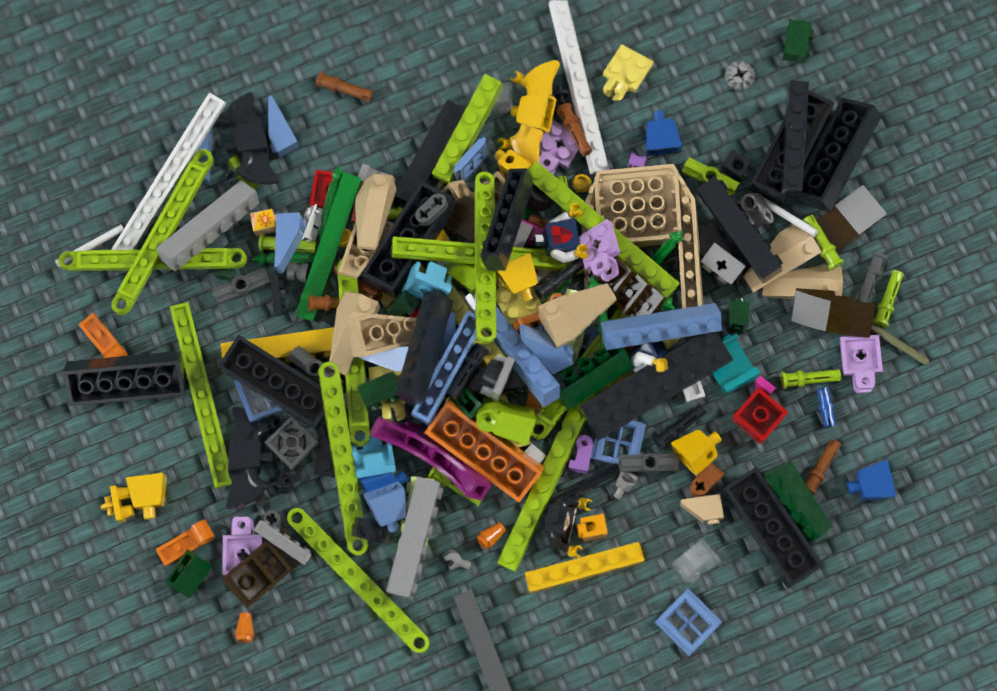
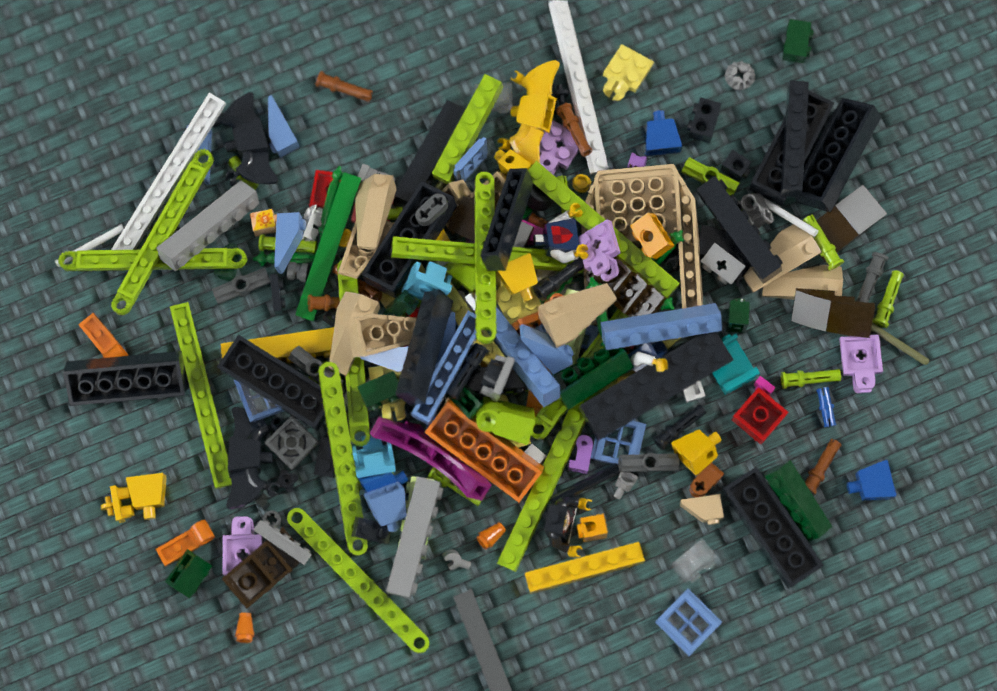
(661, 241): none -> light orange brick
(708, 121): none -> black brick

